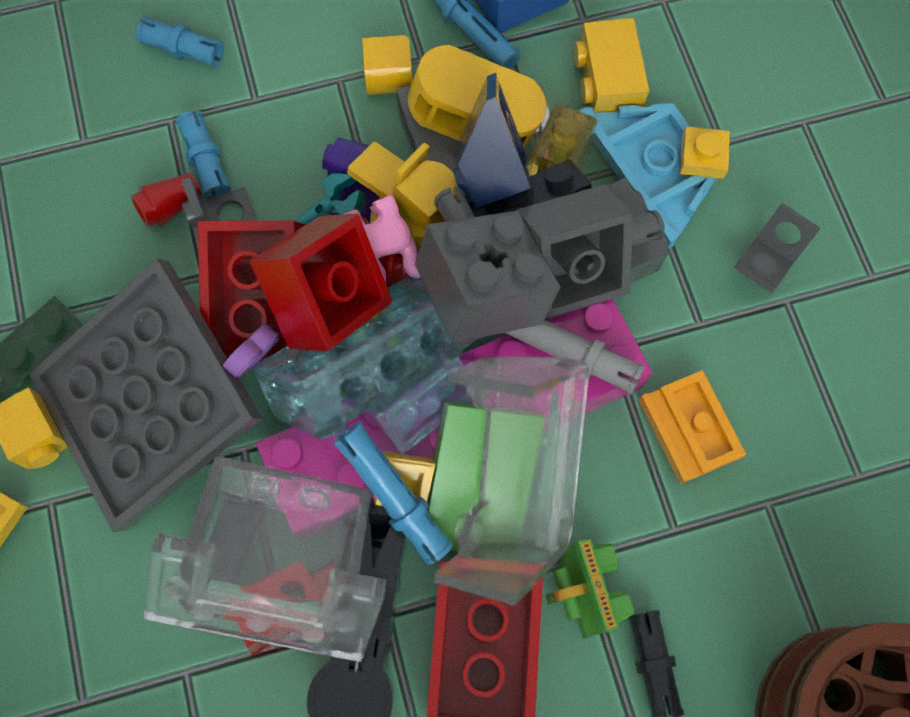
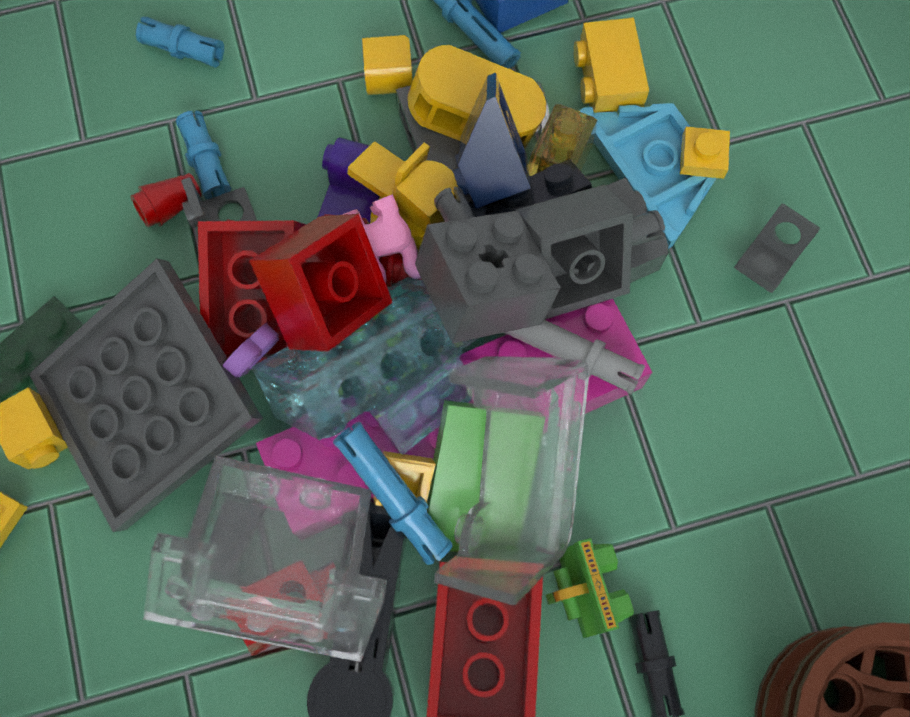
(330, 204): teal bar -> none
(691, 427): light orange plate -> none

